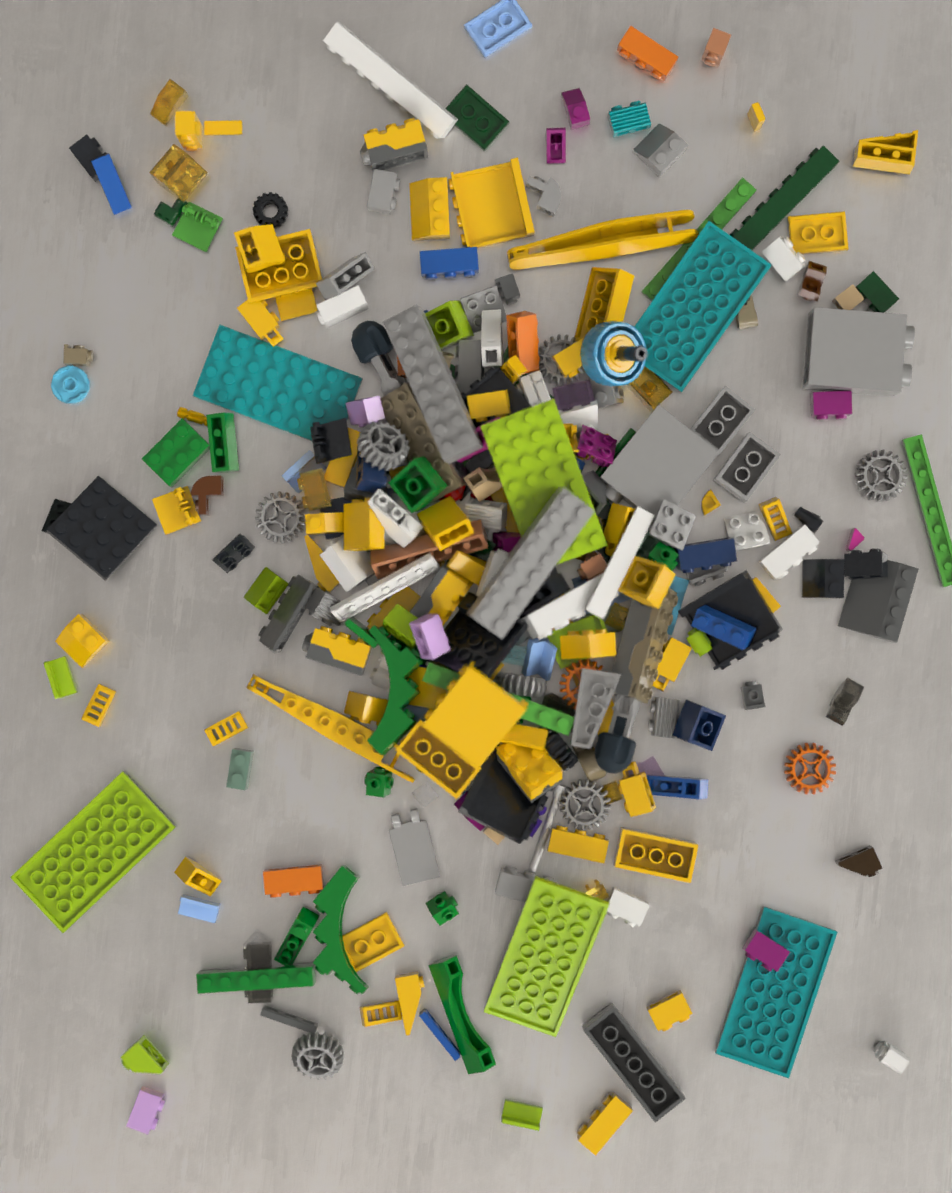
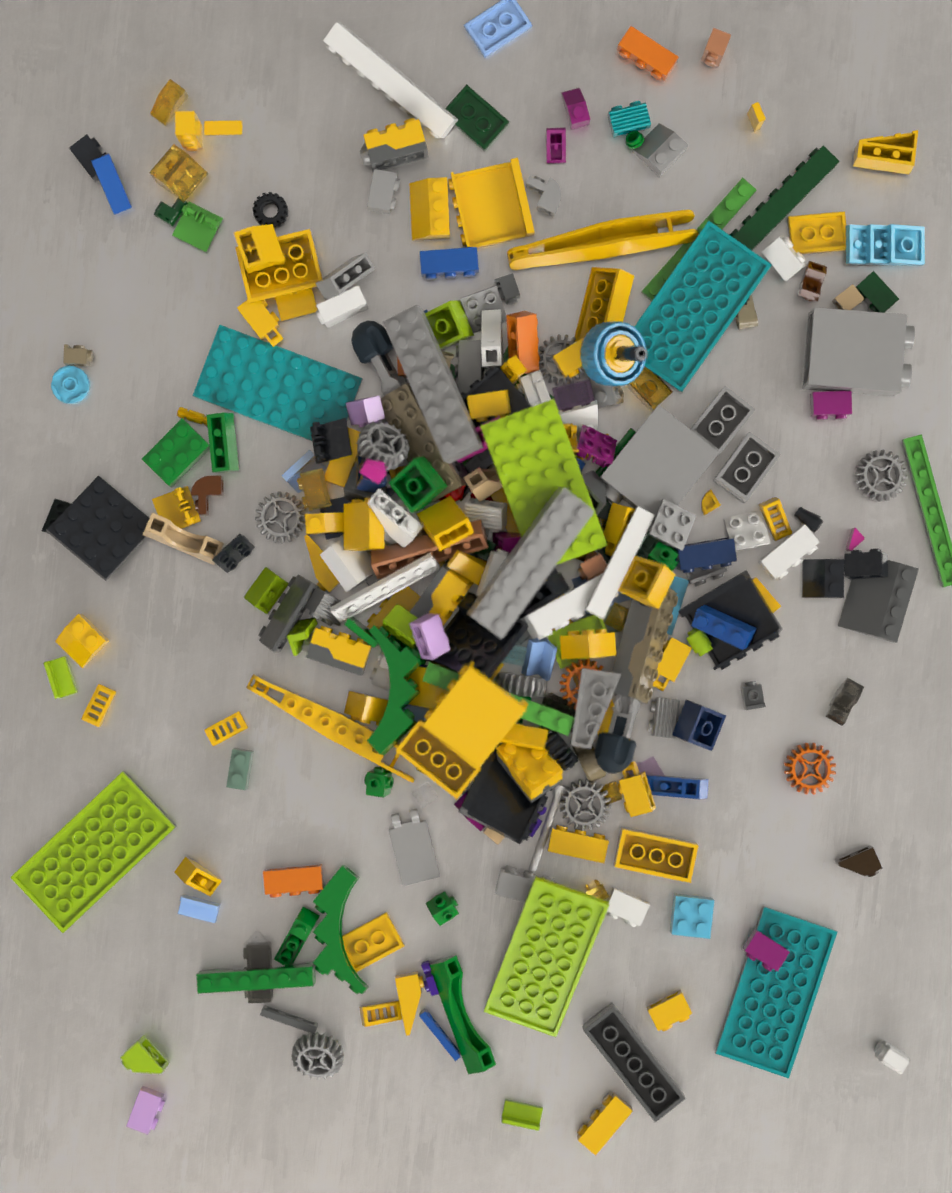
(166, 532): none -> tan arch
(299, 633): none -> lime panel
(374, 470): none -> dark pink slope
(429, 984): none -> dark purple plate
(634, 139): none -> green plate
(692, 916): none -> medium azure brick
(885, 244): none -> medium azure slope

